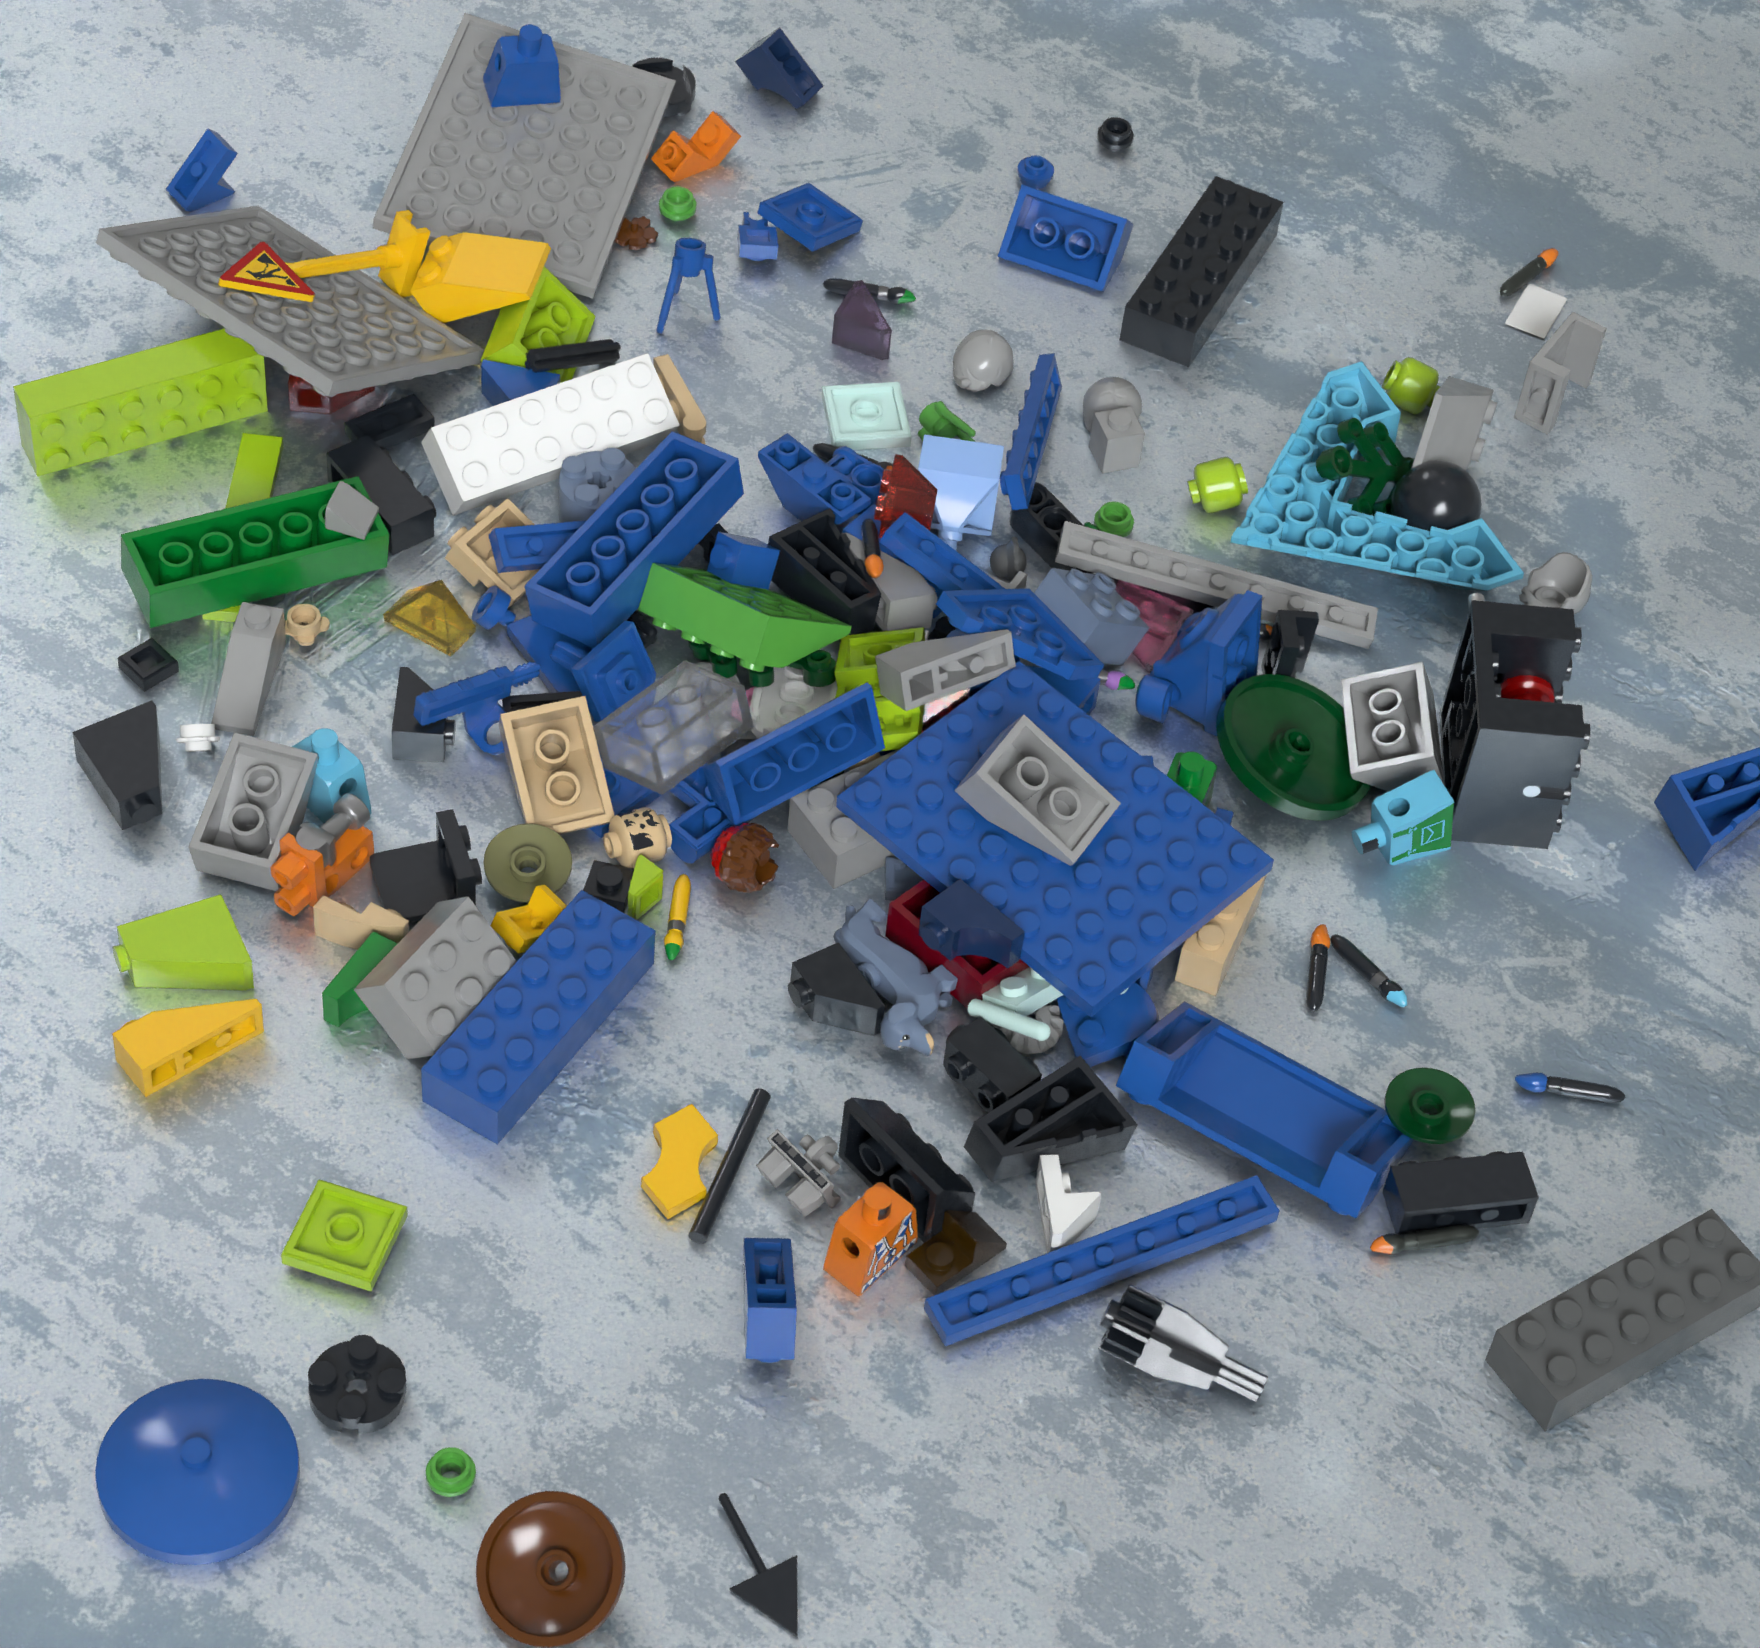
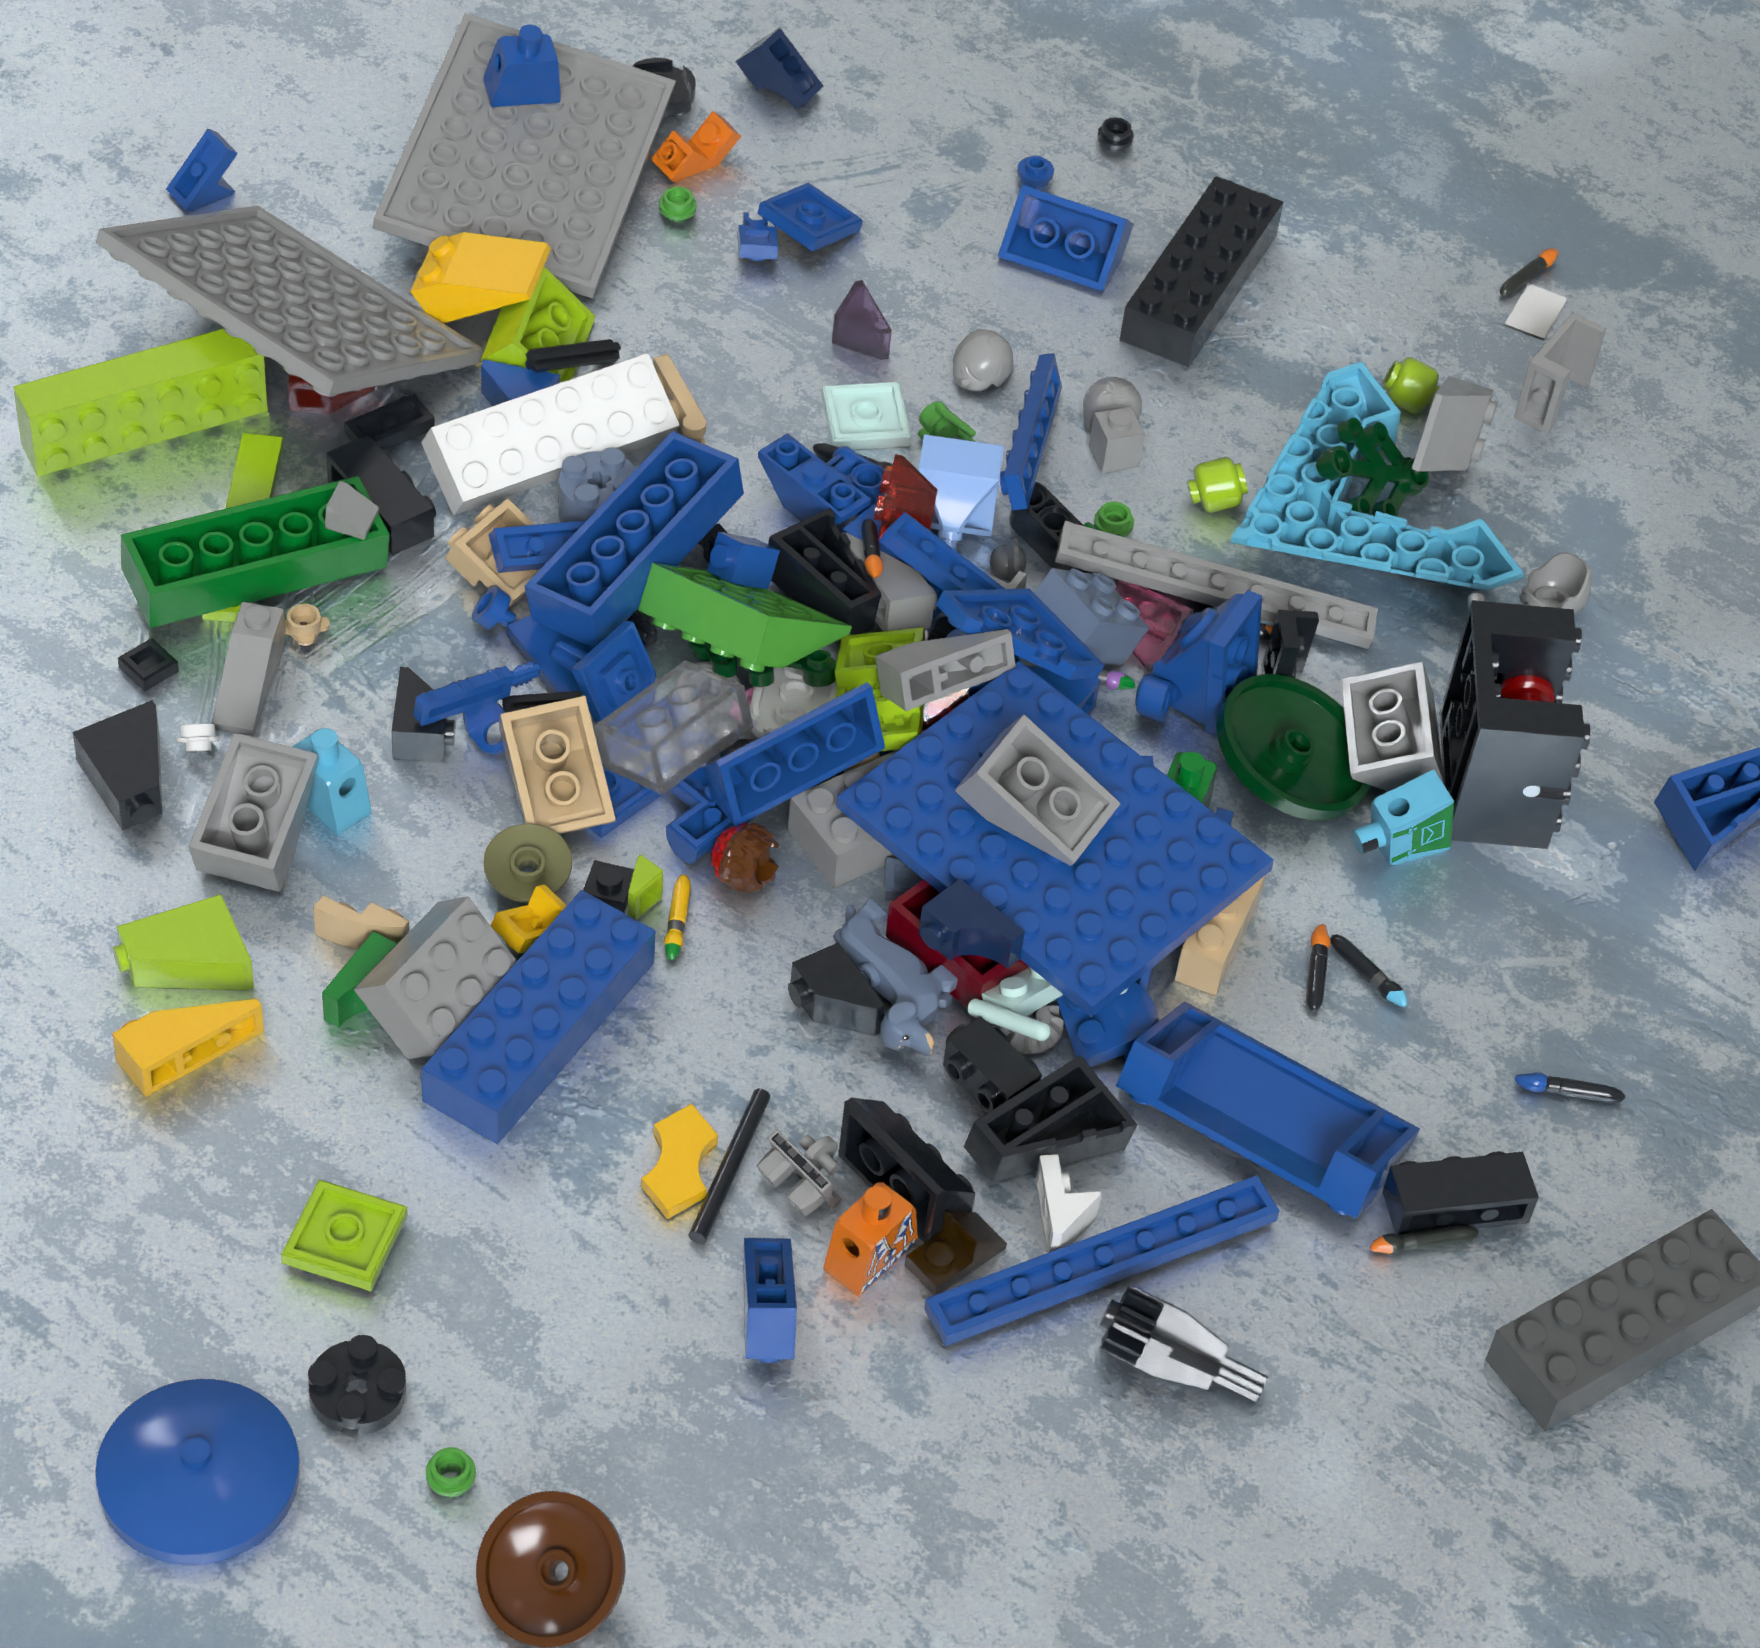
(268, 274): yellow piece -> none
(322, 856): orange hips -> none
(429, 872): black bracket -> none
(432, 617): clear yellow slope -> none
(636, 233): reddish brown plant -> none
(637, 834): tan head -> none
(688, 262): blue plant -> none
(772, 1589): black piece -> none
(895, 295): black piece -> none
(1434, 1093): dark green dish -> none
(1436, 496): black piece -> none

